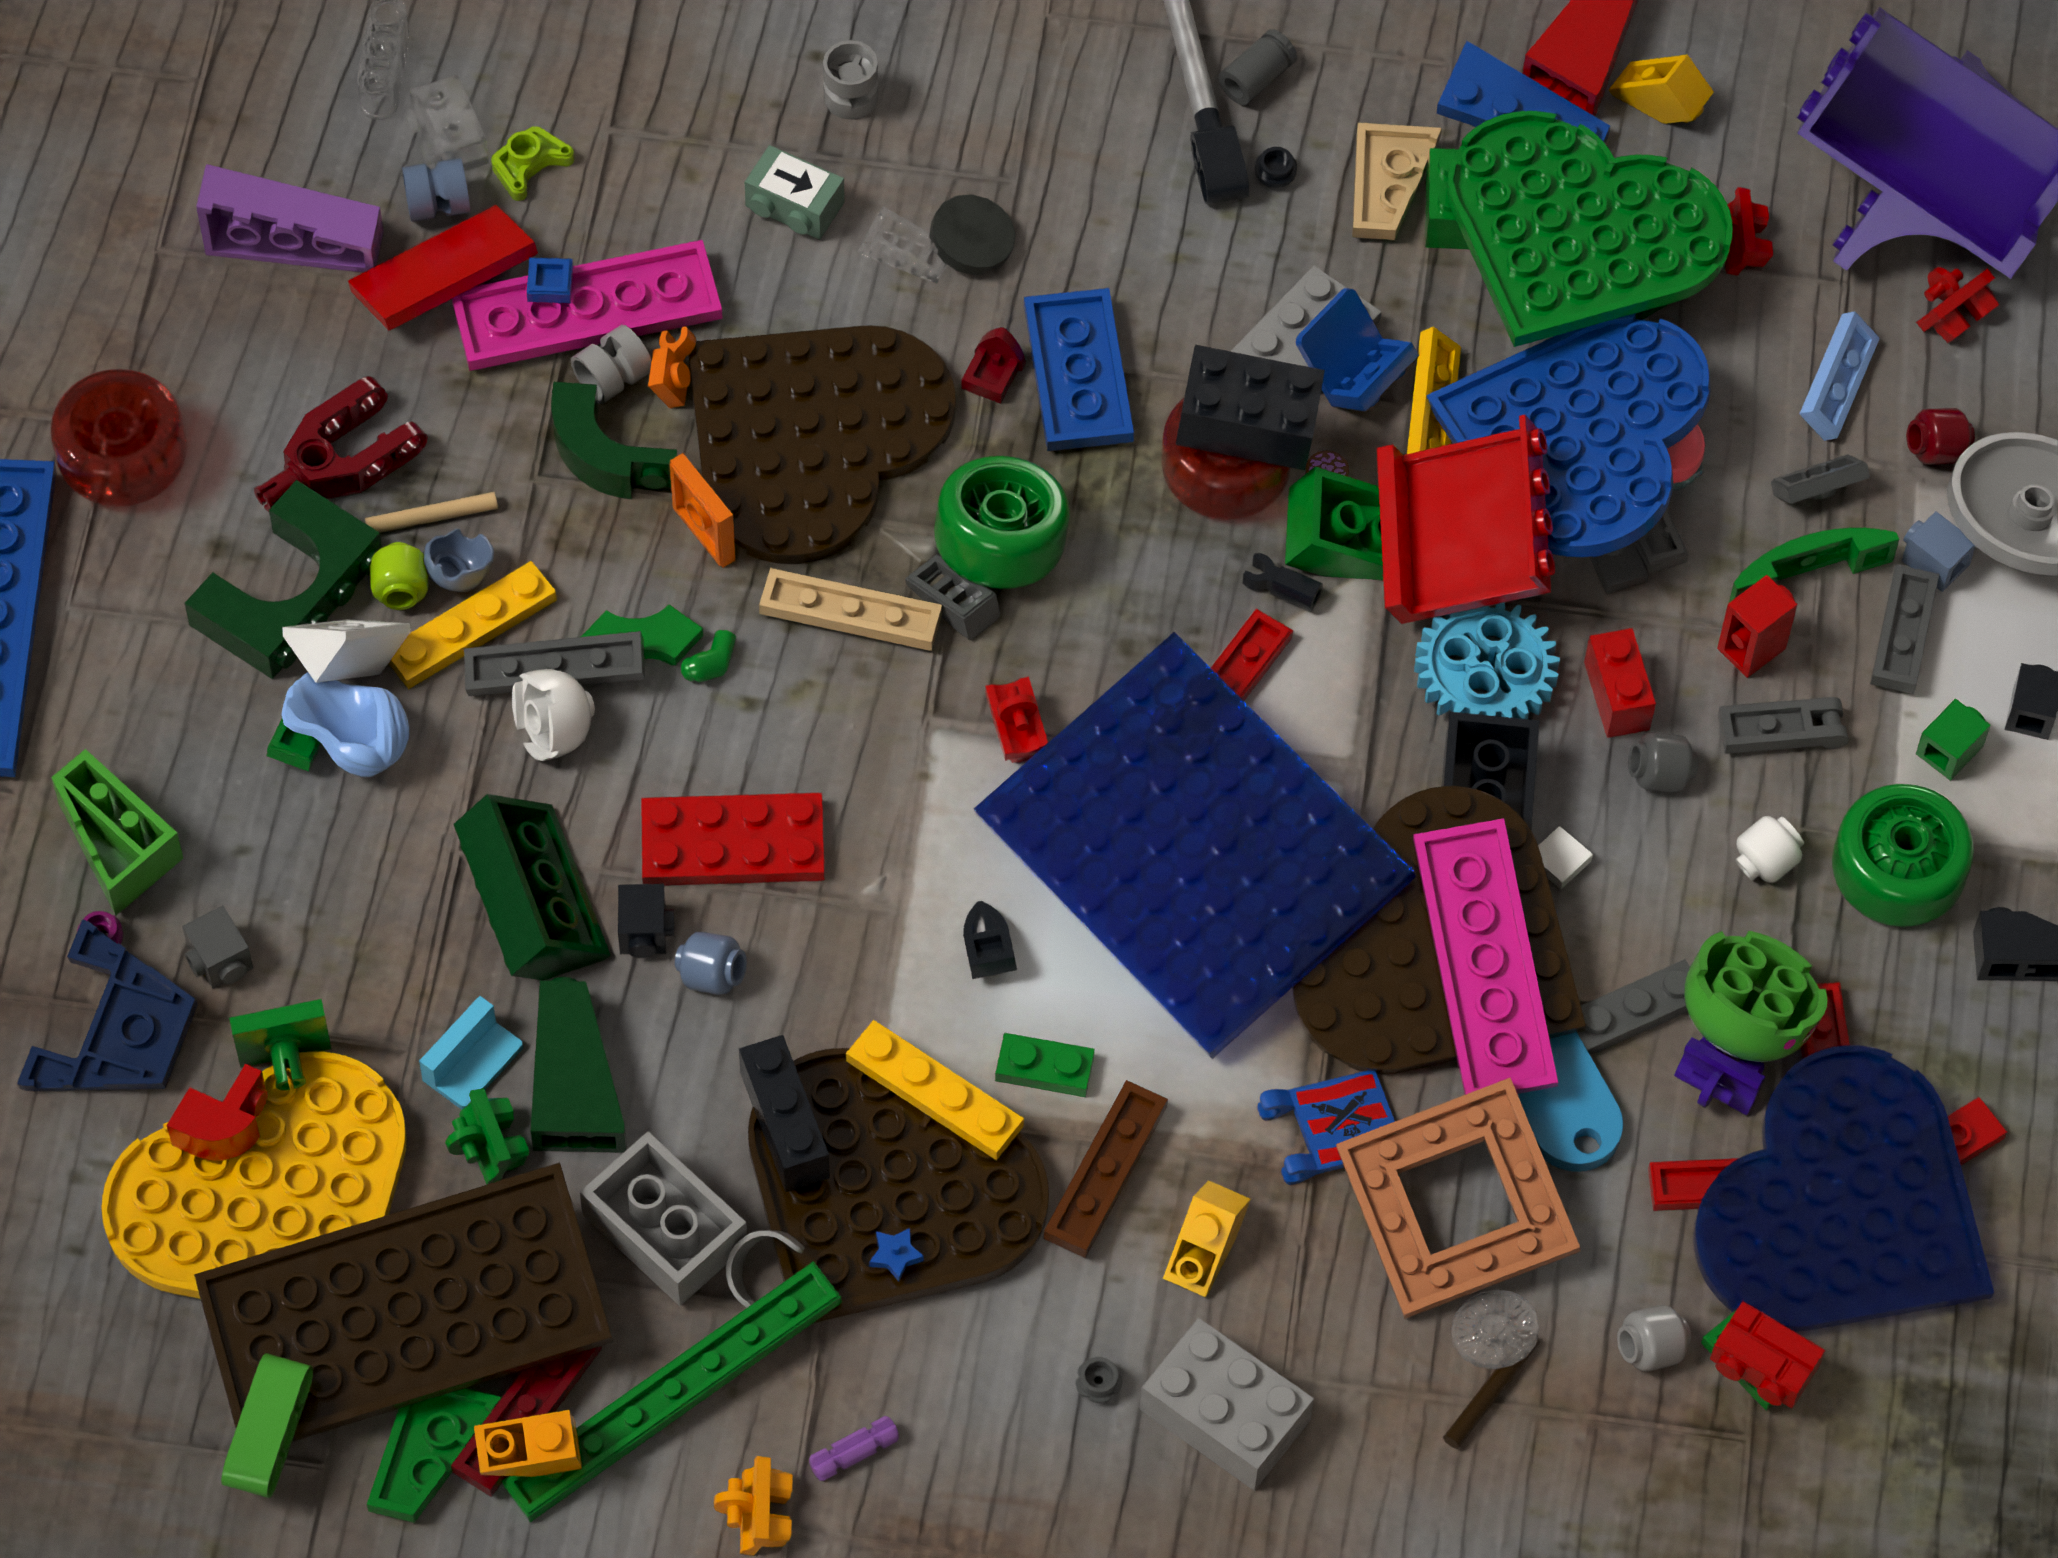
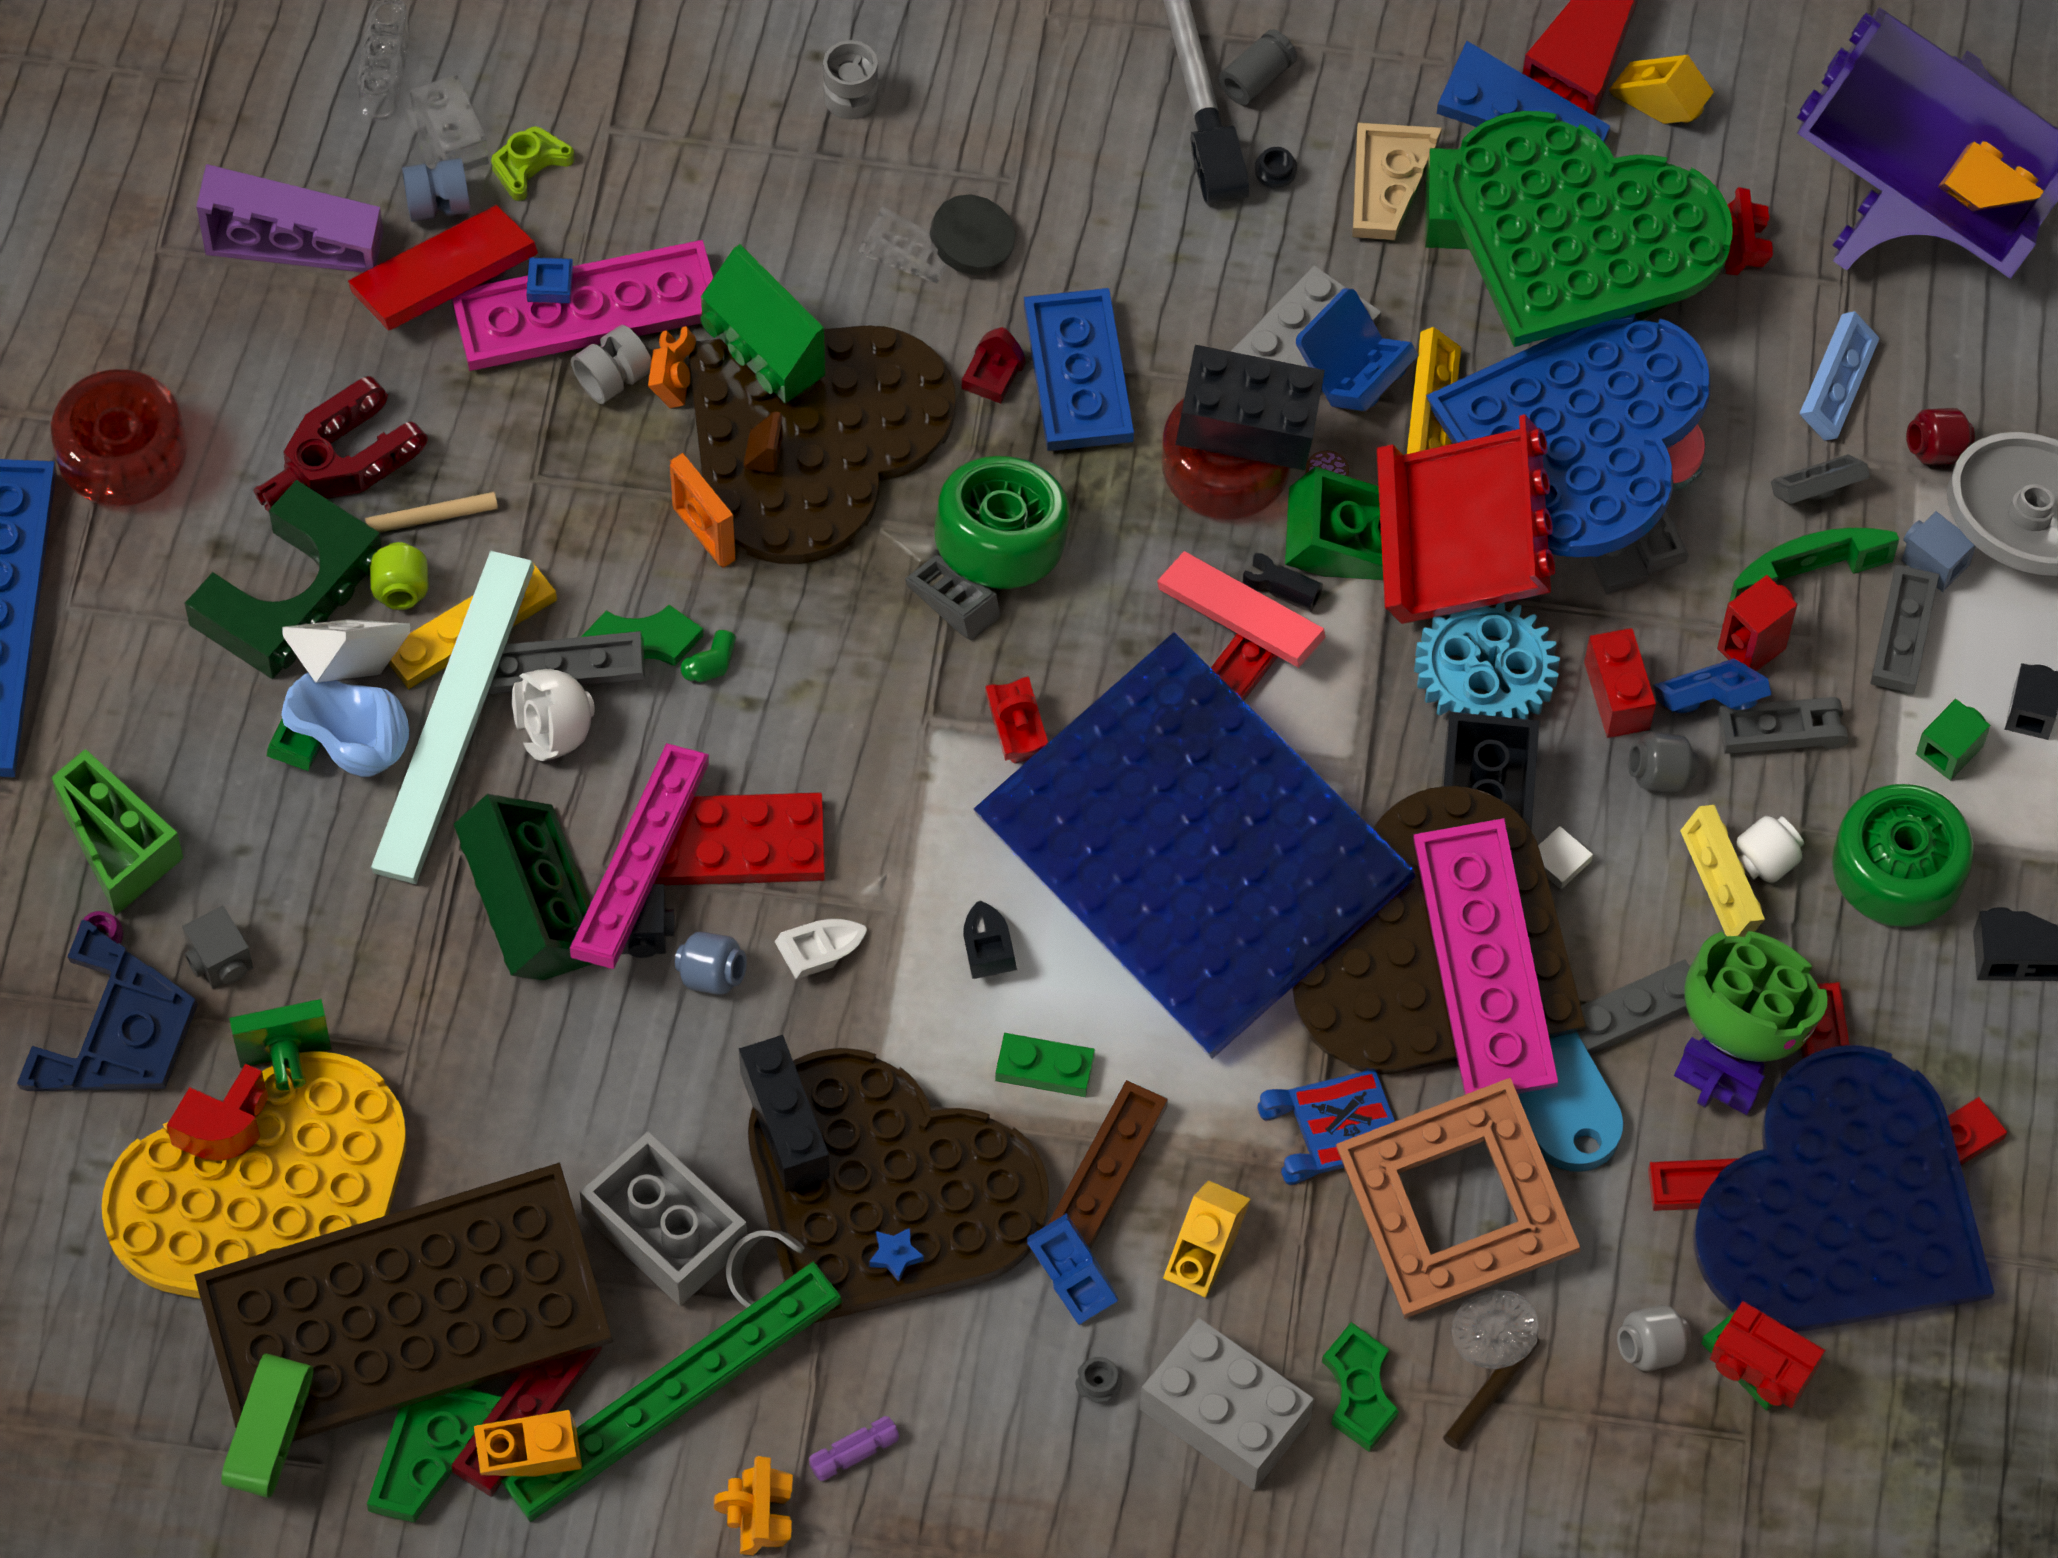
(452, 717): none -> light aqua tile
(458, 561): sand blue hair -> none
(469, 1054): medium azure panel -> none
(480, 1136): green hips -> none
(572, 1082): dark green slope -> none
(593, 455): dark green arch -> none
(639, 856): none -> dark pink tile
(764, 326): none -> green slope
(765, 444): none -> reddish brown slope
(794, 192): sand green brick -> none
(818, 945): none -> white plate
(850, 609): tan plate -> none
(935, 1089): yellow plate -> none
(1072, 1269): none -> blue slope
(1241, 609): none -> coral tile
(1363, 1407): none -> green tile
(1722, 872): none -> light yellow plate
(1727, 682): none -> blue plate
(1946, 317): red hips -> none
(1985, 182): none -> light orange slope

